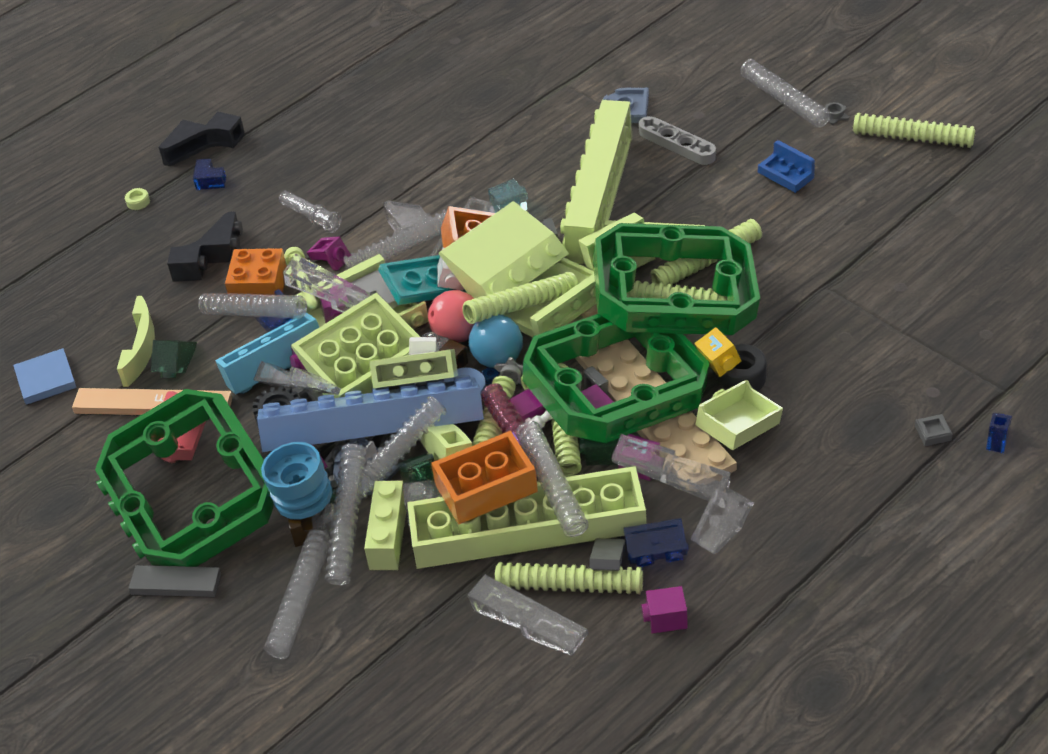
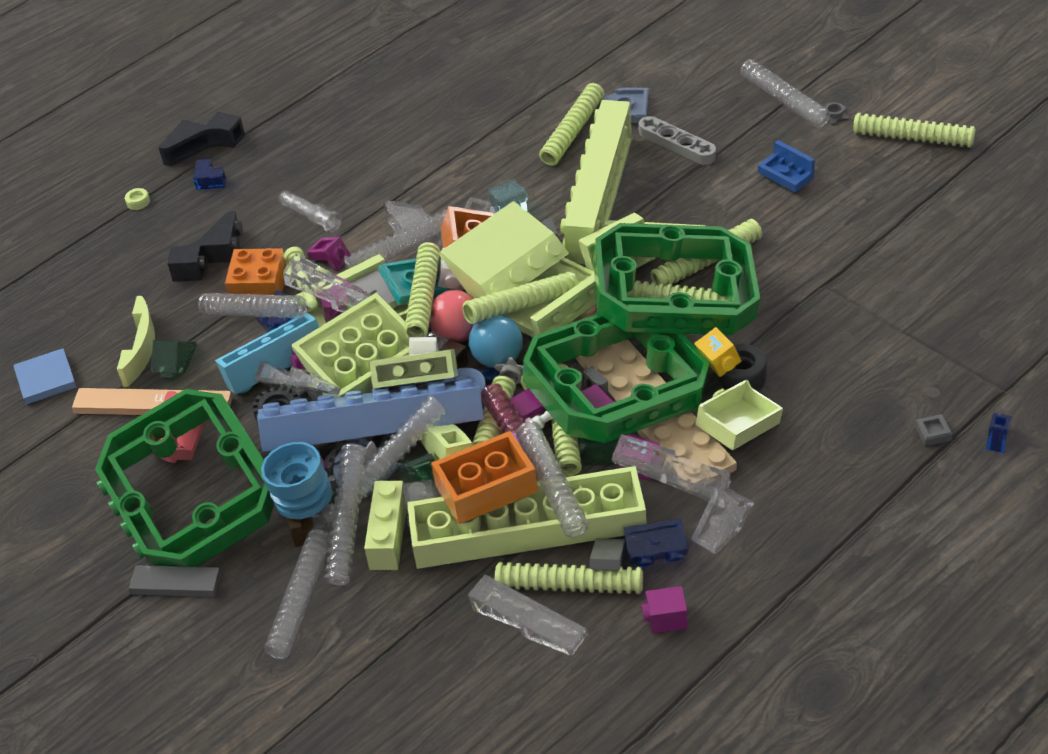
(422, 291): none -> yellowish green piece
(571, 124): none -> yellowish green piece

